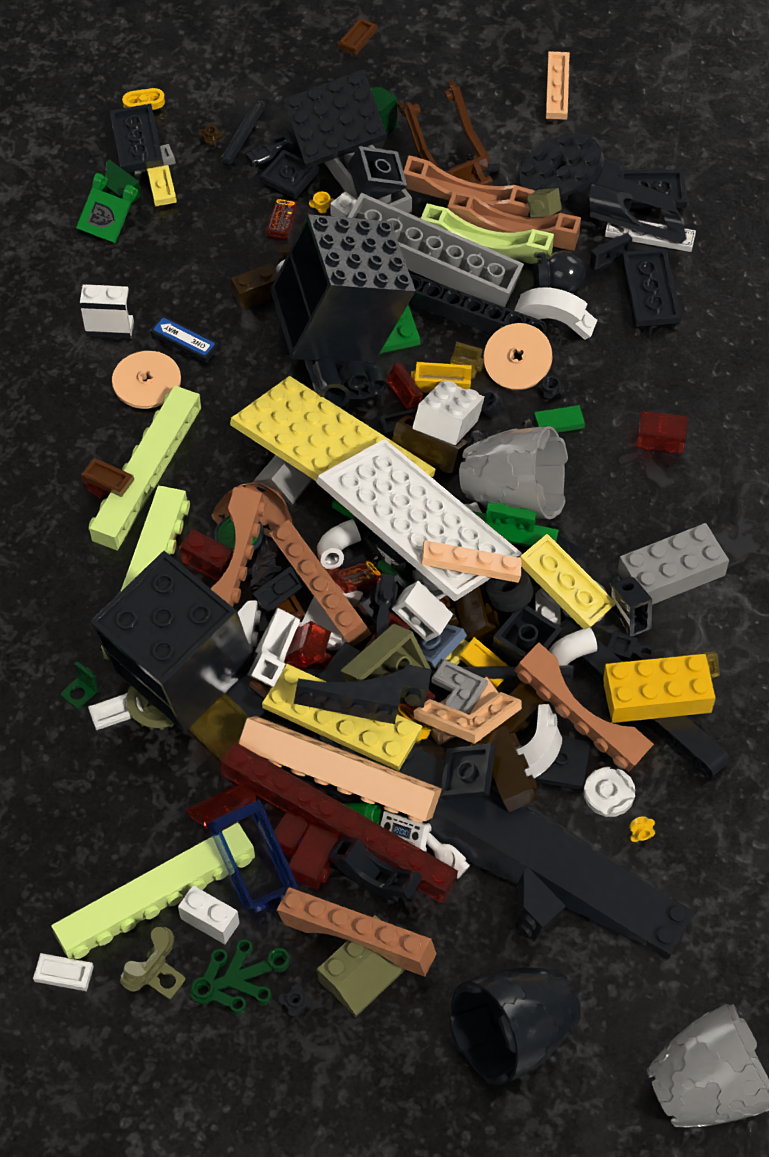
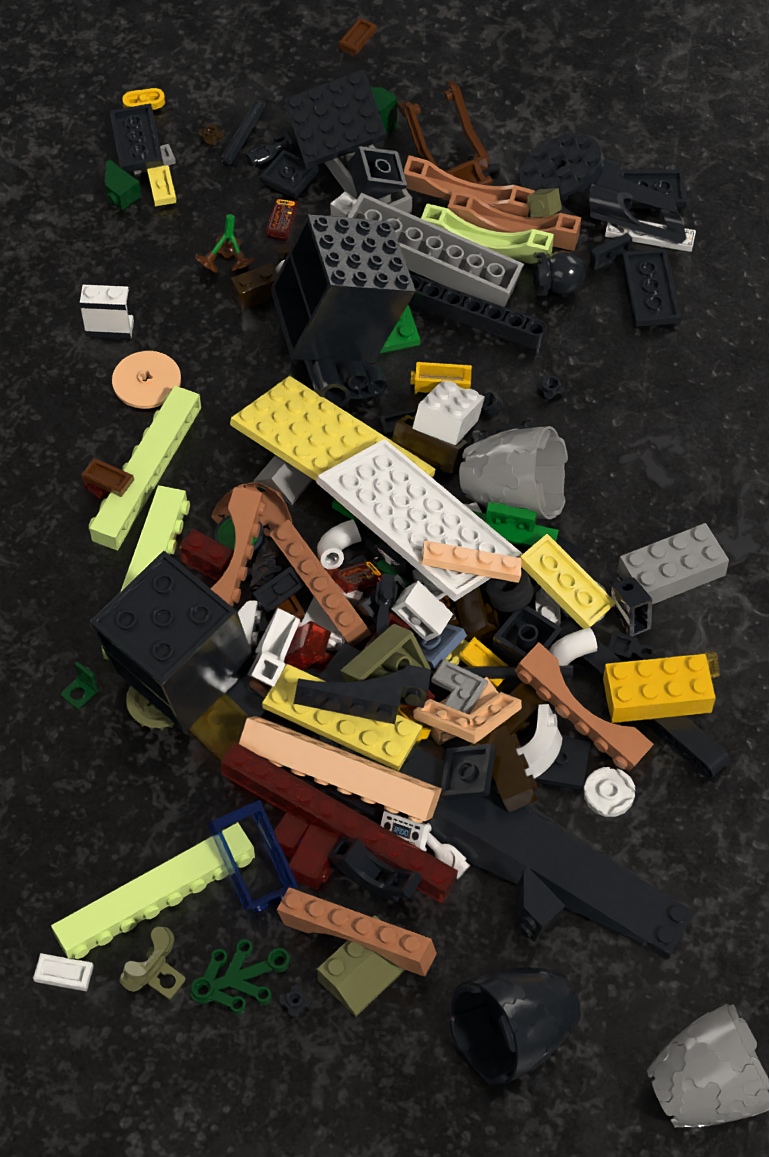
(105, 213): green flag -> none
(111, 711): white tile -> none
(184, 339): tile -> none
(208, 914): white brick -> none
(221, 804): clear red slope -> none
(228, 247): none -> reddish brown plant
(321, 202): yellow plate -> none
(368, 810): green cone -> none
(404, 387): clear red tile -> none
(468, 355): clear yellow window -> none
(514, 373): light nougat piece -> none
(557, 85): light nougat plate -> none
(557, 305): white arch -> none
(561, 419): green tile -> none
(642, 829): yellow plate -> none
(662, 431): clear red brick -> none

